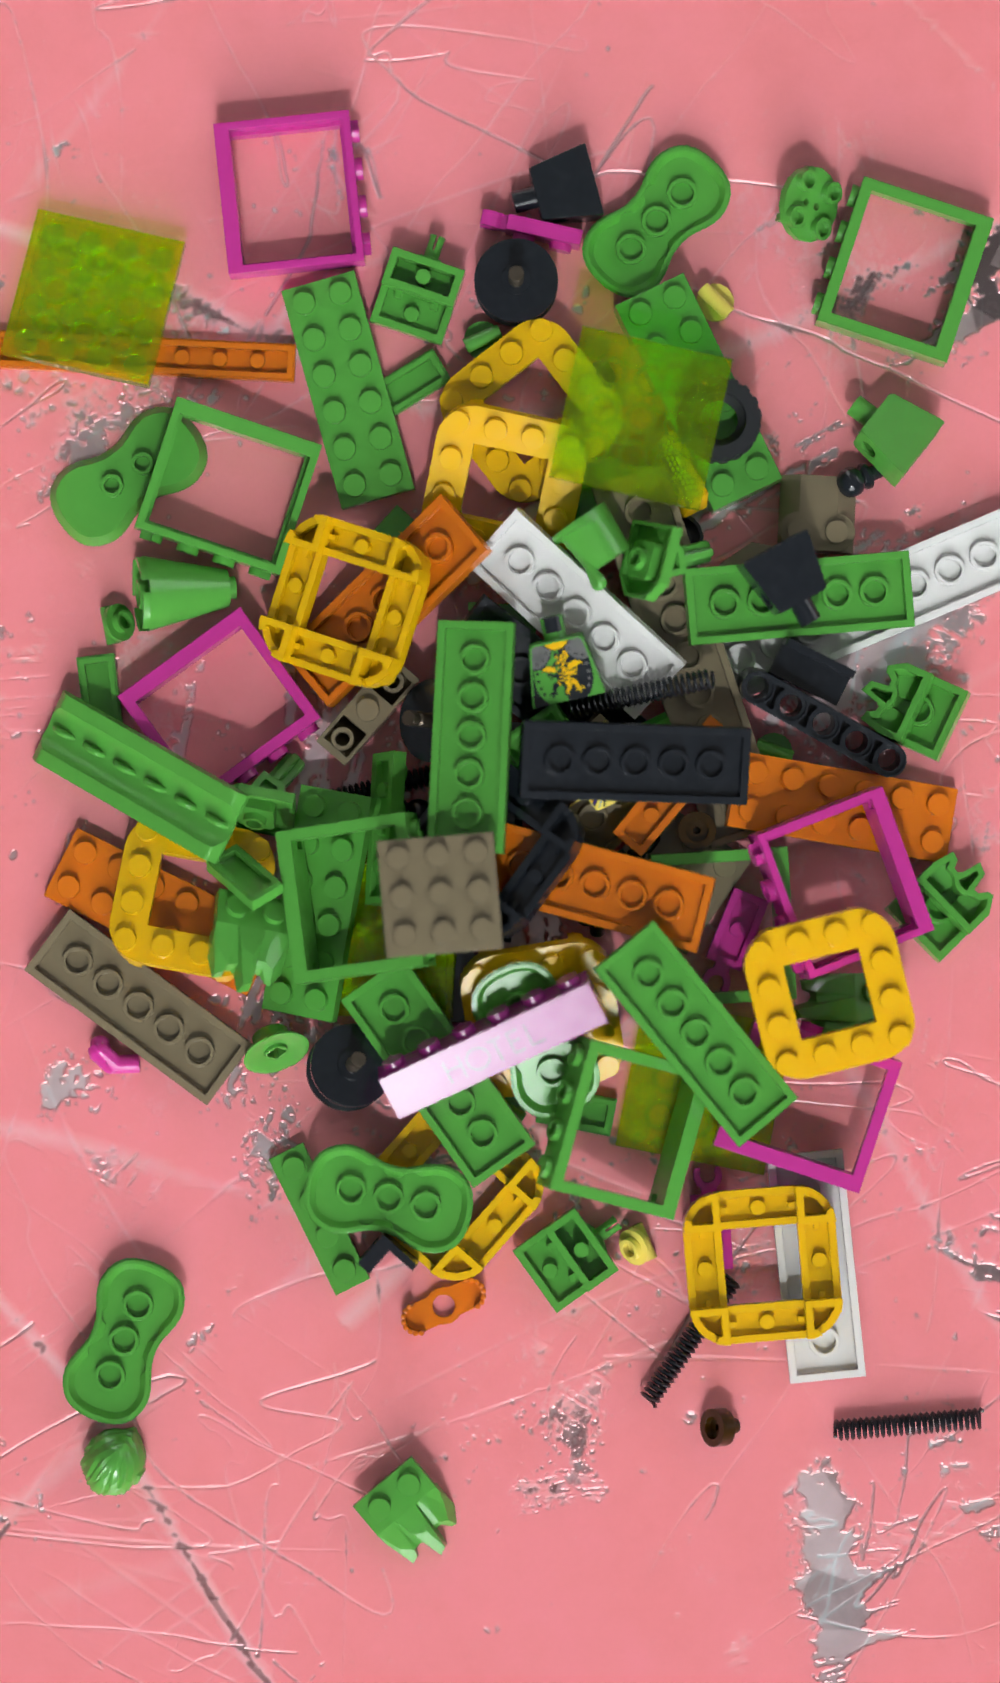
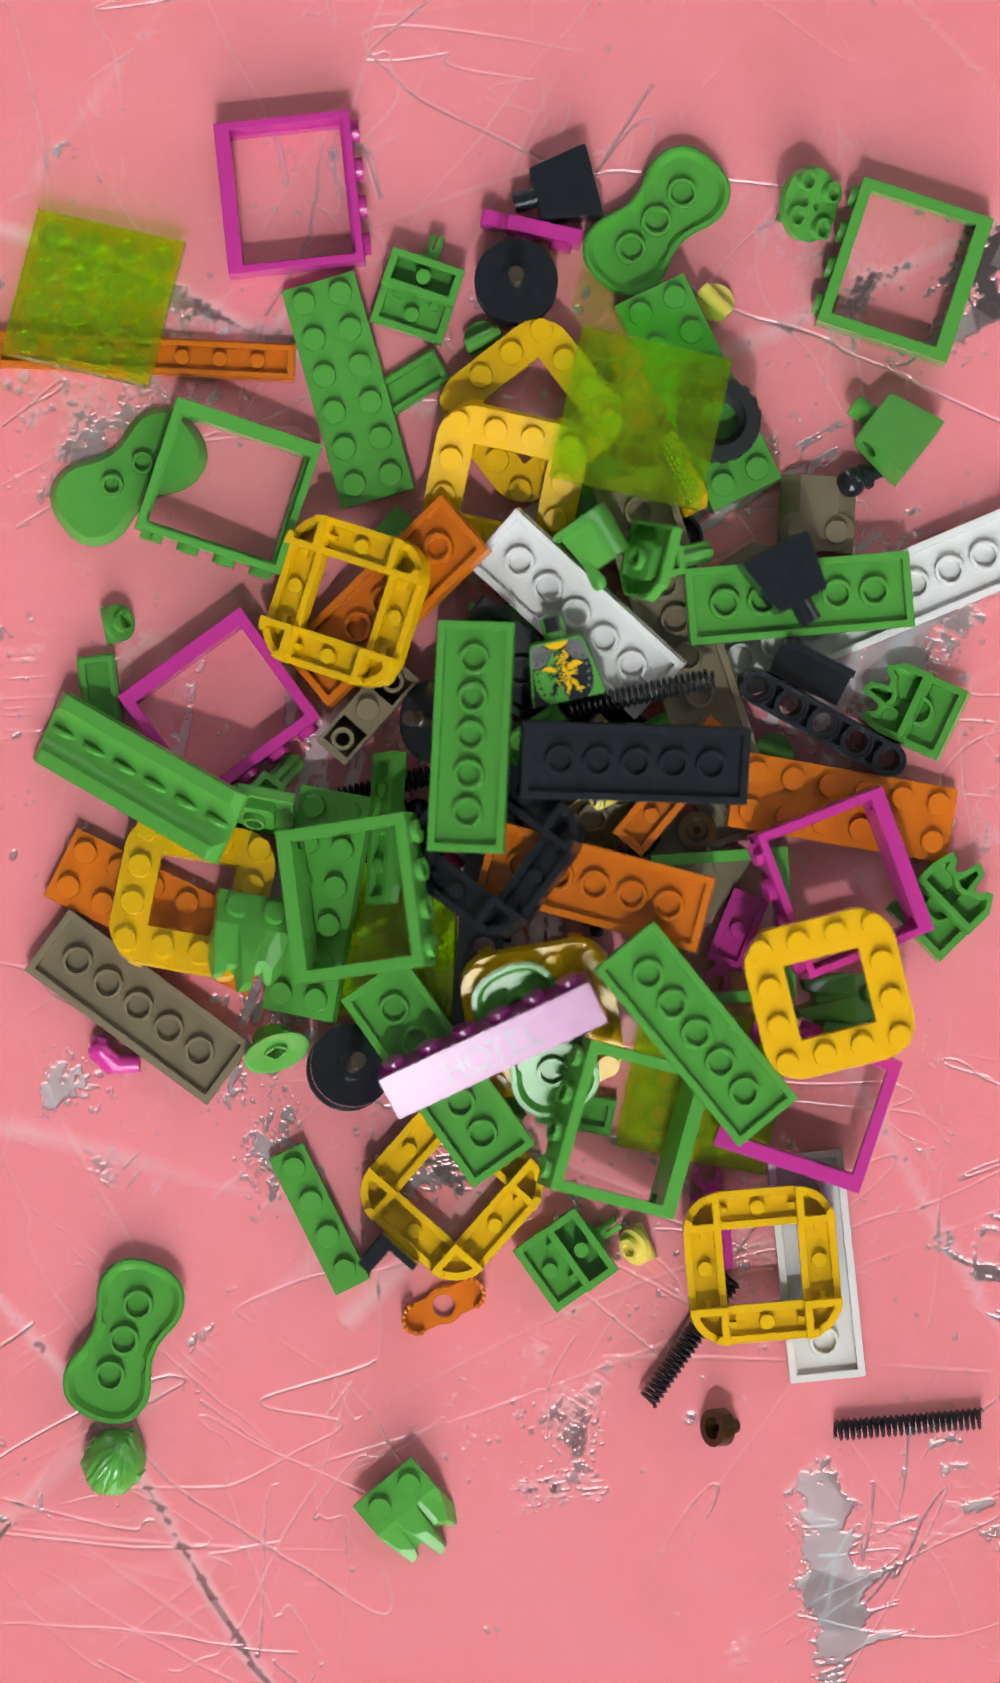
(177, 591): bright green cone -> none
(245, 877): bright green tile -> none
(417, 1204): bright green plate -> none
(439, 895): dark tan plate -> none

